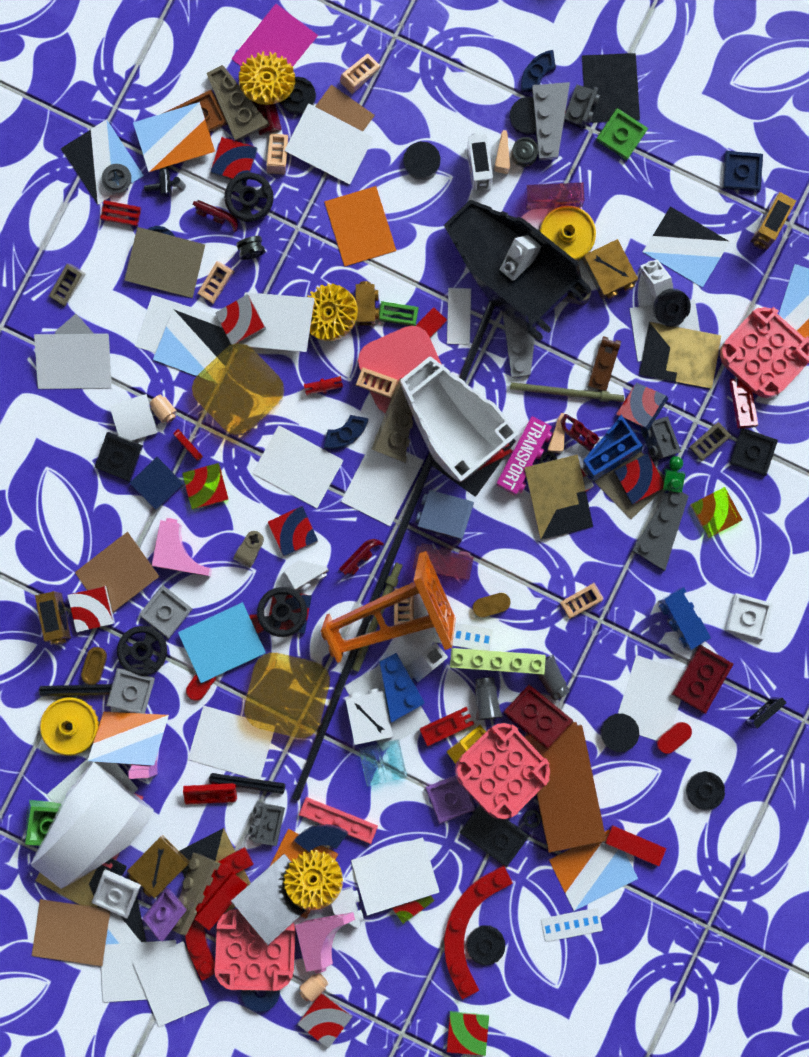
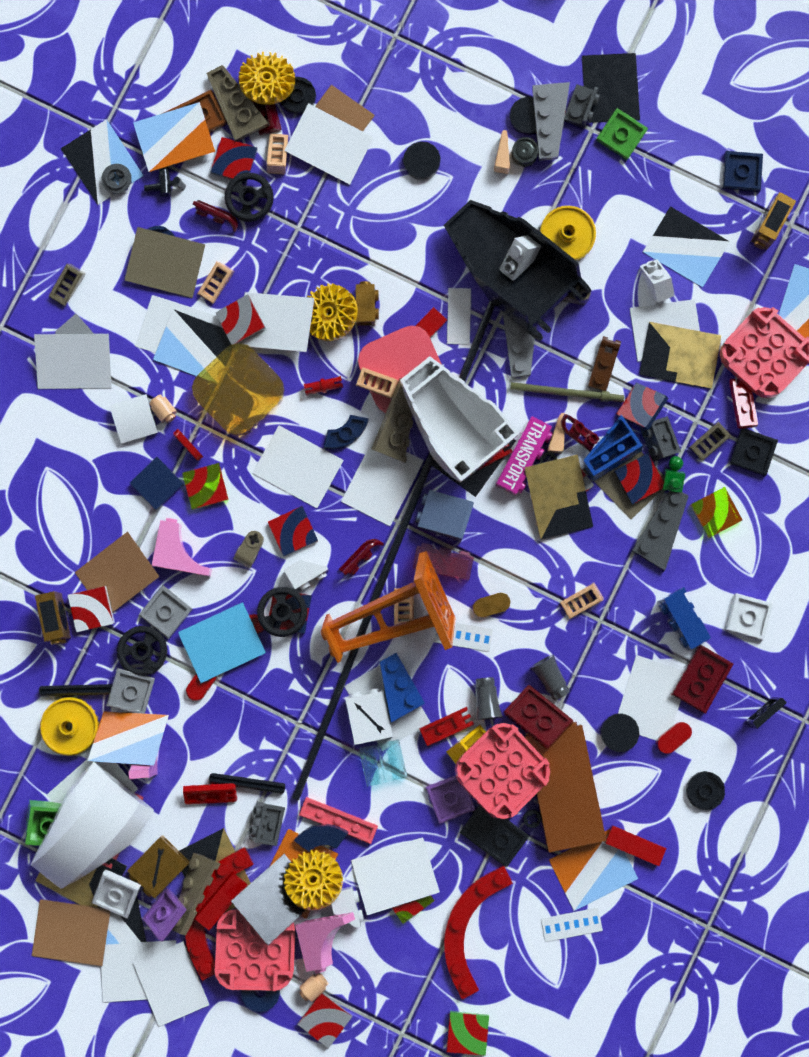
(94, 665): pearl gold tile -> none
(106, 204): red tile -> none
(118, 456): black tile -> none
(230, 743): white sticker -> none
(250, 248): pearl dark grey wheel -> none
(279, 34): dark pink sticker -> none
(287, 695): clear yellow tile -> none
(350, 81): light nougat slope -> none
(360, 226): orange sticker -> none
(392, 582): olive bar -> none
(399, 314): bright green tile -> none
(426, 662): white slope -> none
(479, 162): white brick -> none
(485, 945): black tile -> none
(497, 661): yellowish green slope -> none
(537, 69): dark blue tile -> none
(554, 195): clear pink brick -> none
(610, 269): pearl gold brick -> none
(671, 307): black tile -> none

